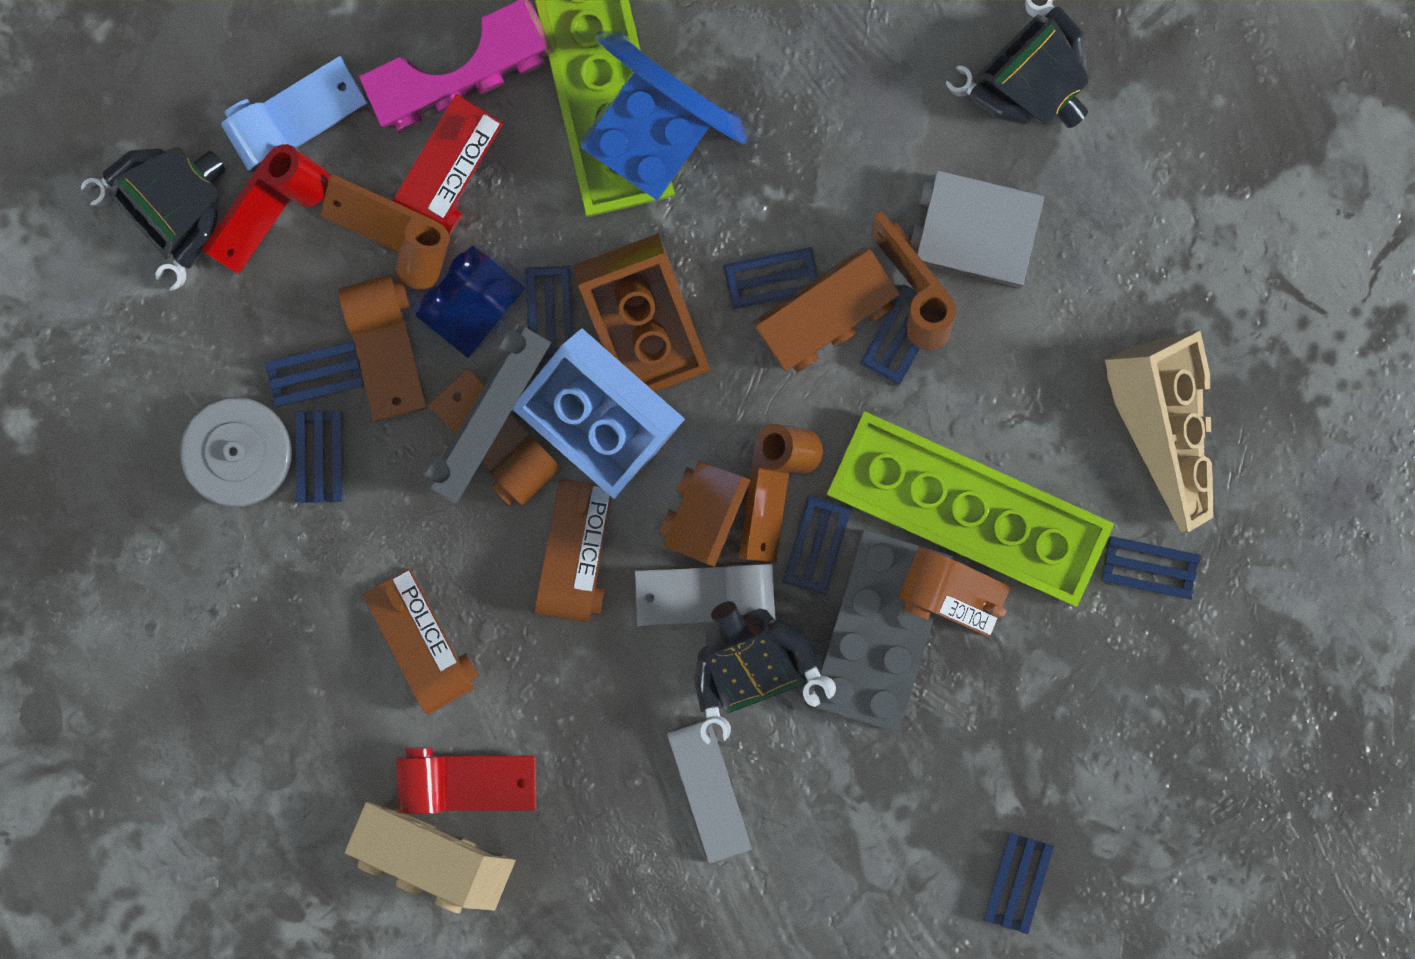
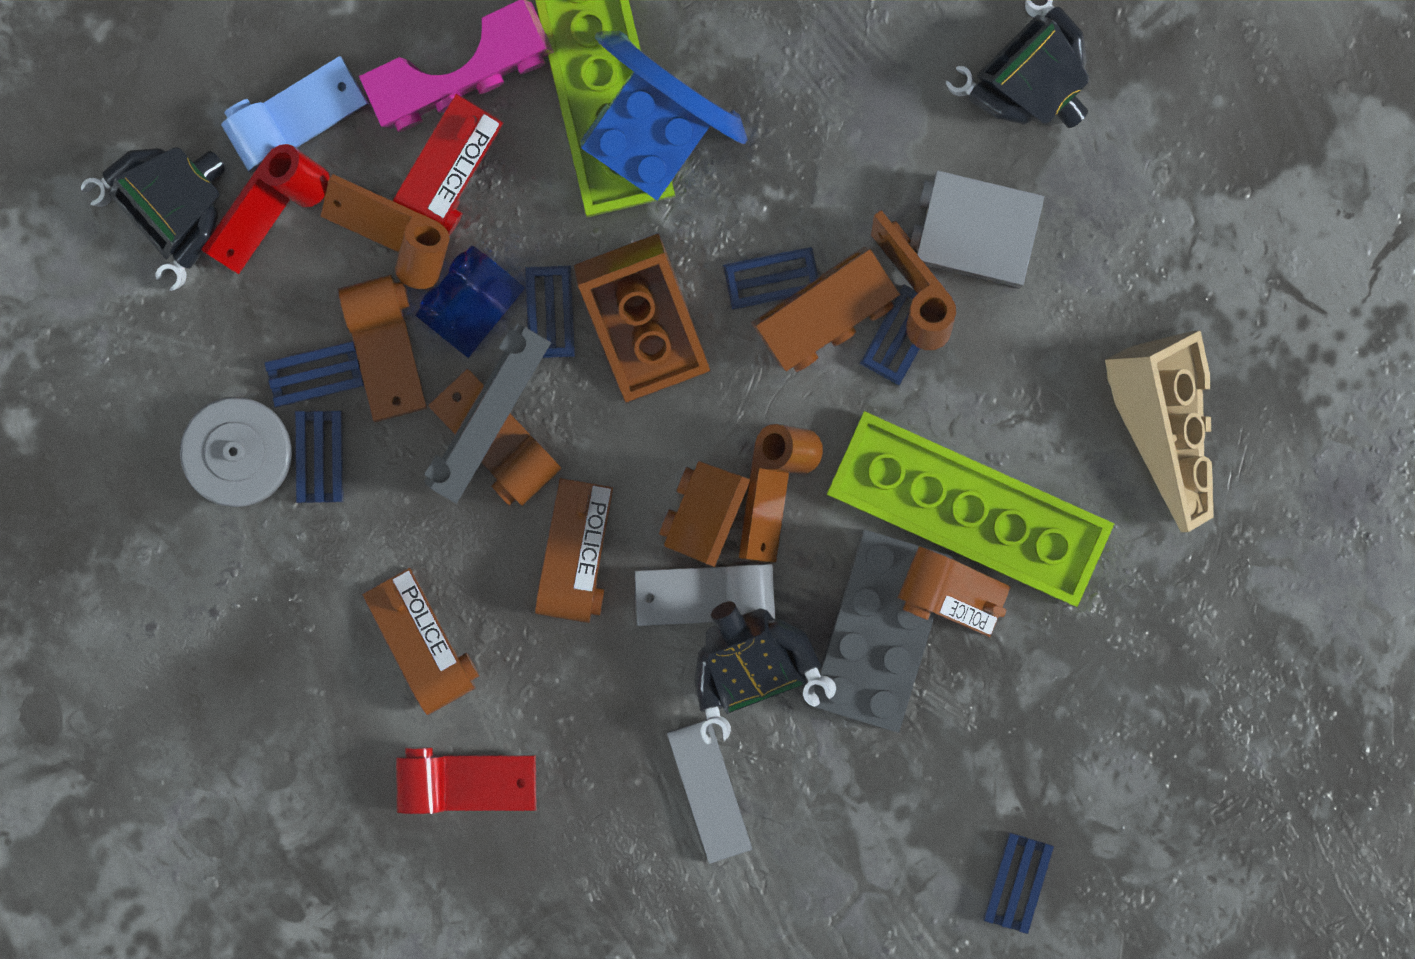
(428, 860): tan wedge -> none
(597, 413): light blue brick -> none
(827, 507): dark blue tile -> none
(1188, 575): dark blue tile -> none

